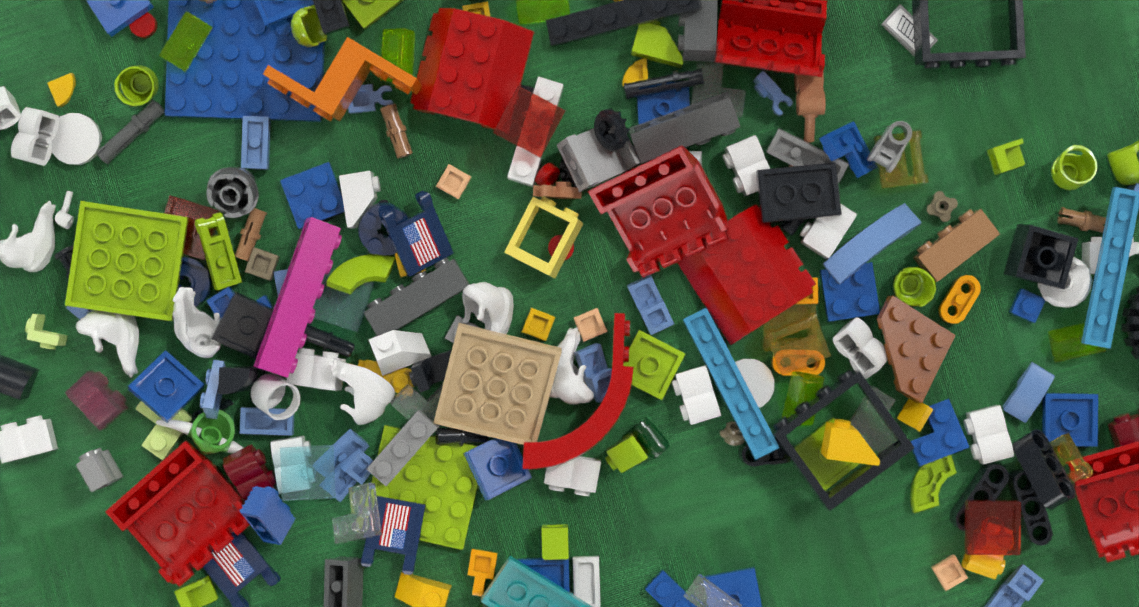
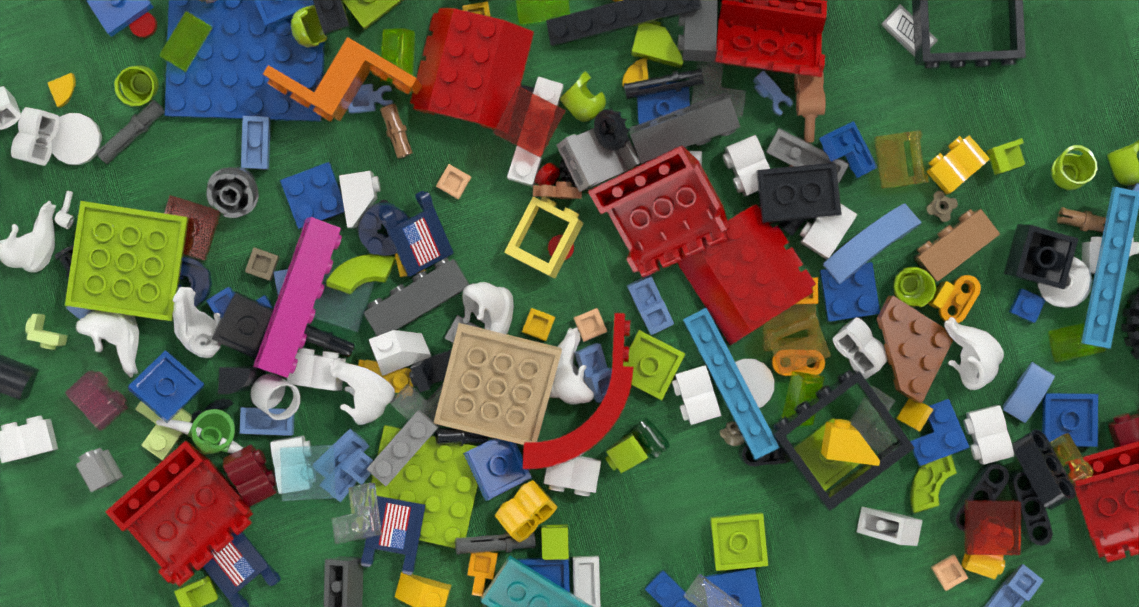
(211, 399): medium blue plate -> none
(218, 251): lime plate -> none
(250, 234): medium nougat pin -> none
(268, 514): blue brick -> none
(492, 543): none -> dark grey pin
(525, 511): none -> yellow brick
(581, 101): none -> lime helmet
(739, 541): none -> lime plate
(889, 526): none -> white slope
(890, 147): light grey piece -> none
(942, 294): none -> yellow tile
(957, 165): none -> yellow brick
(979, 354): none -> white piece

